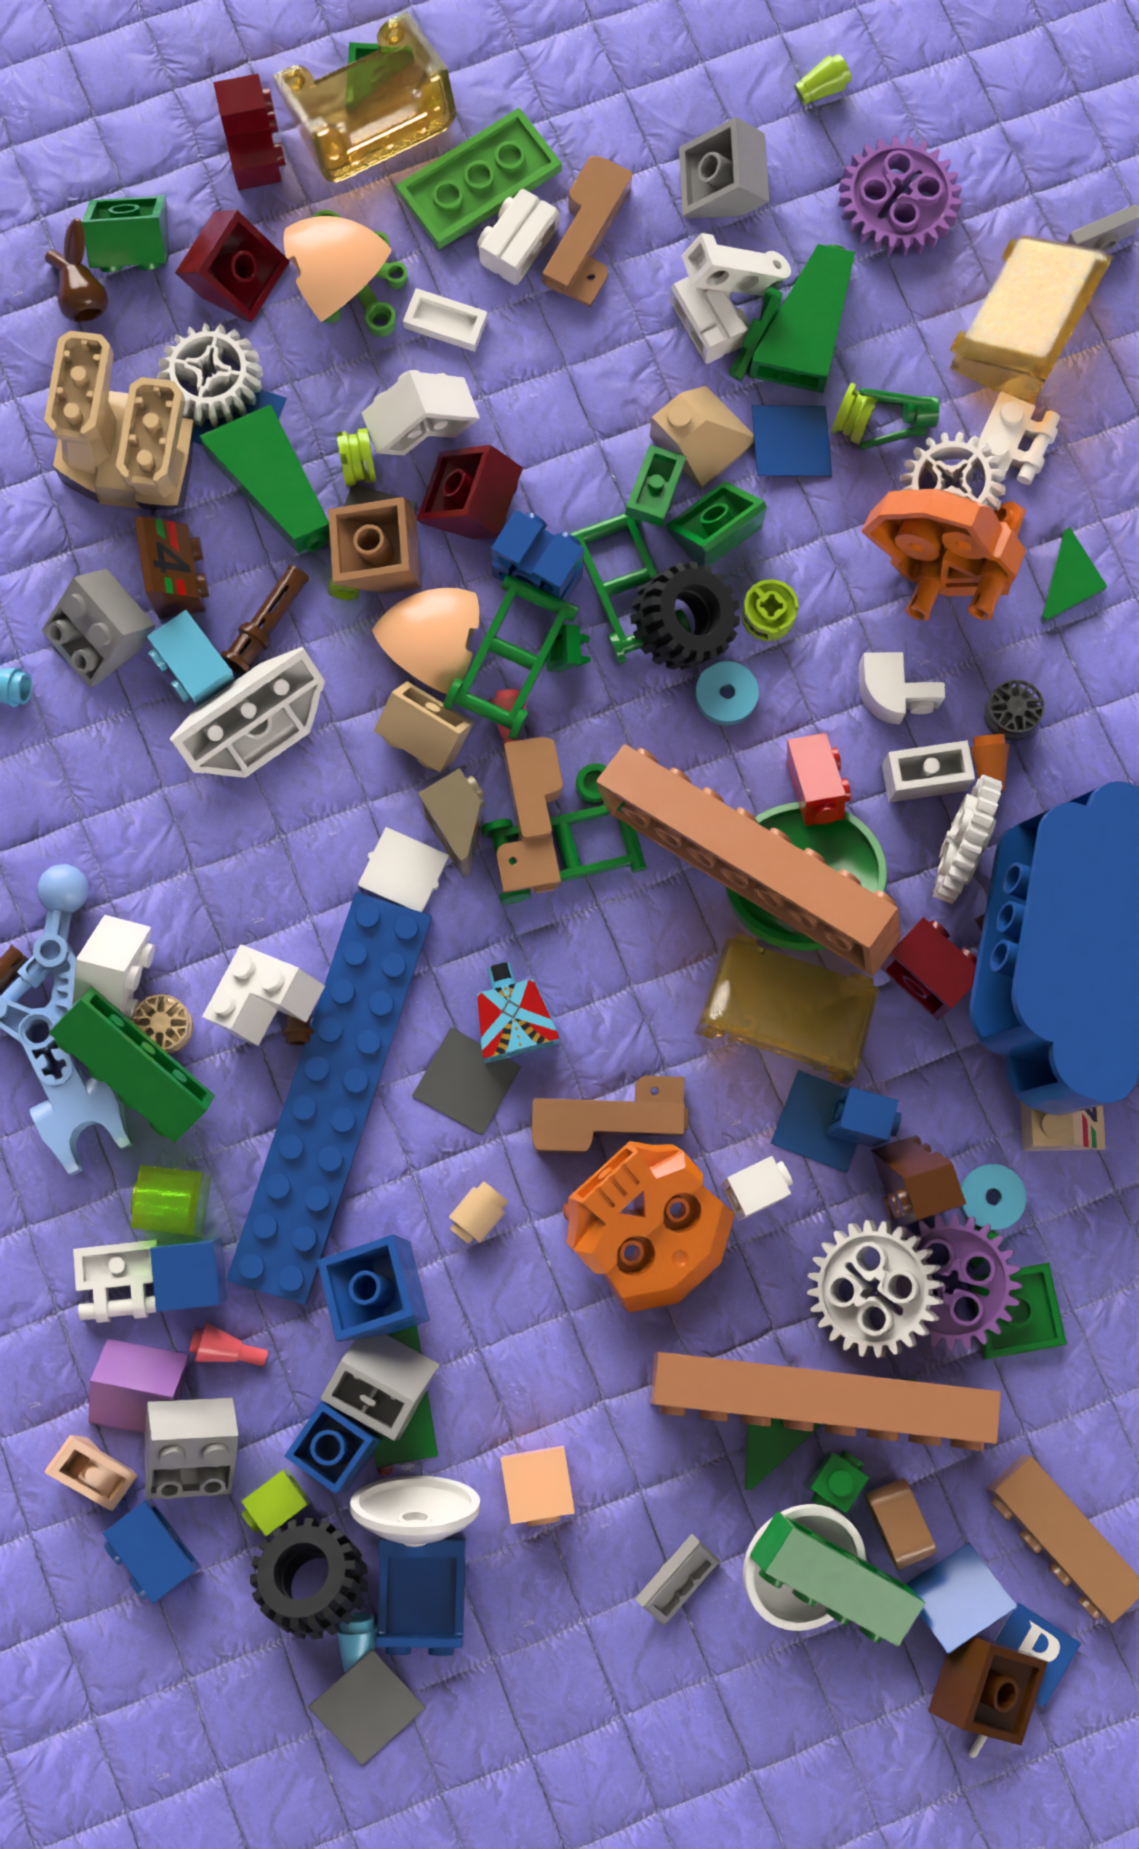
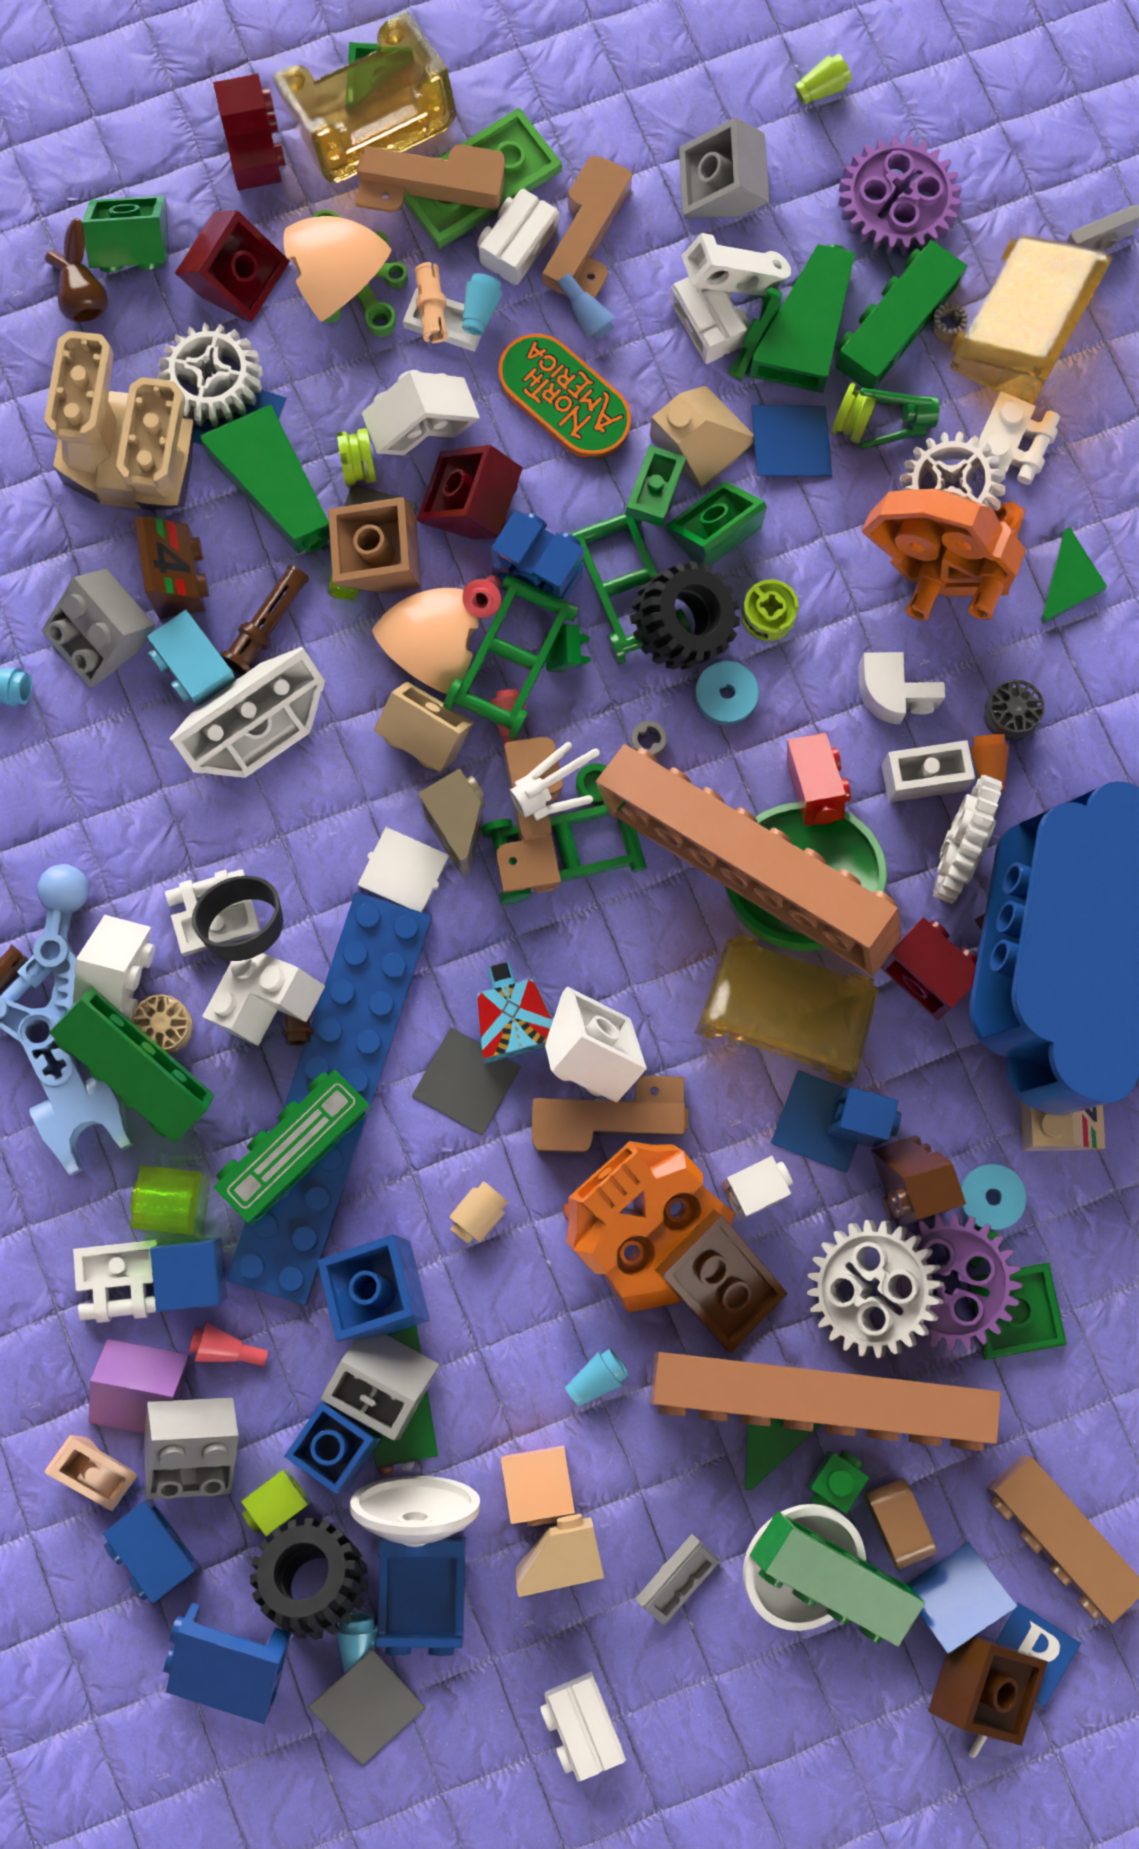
(224, 1668): none -> blue panel
(227, 893): none -> black tyre
(230, 925): none -> white plate
(292, 1147): none -> green brick
(431, 302): none -> light nougat pin
(468, 177): none -> medium nougat piece
(480, 302): none -> medium azure cone
(482, 596): none -> coral cone
(533, 793): none -> white plant
(560, 1557): none -> tan slope
(564, 396): none -> tile
(583, 1726): none -> white brick
(591, 315): none -> medium blue cone
(594, 1046): none -> white slope
(599, 1376): none -> medium azure cone
(640, 730): none -> light grey bush
(721, 1281): none -> reddish brown plate
(900, 316): none -> green brick
(958, 316): none -> light grey bush

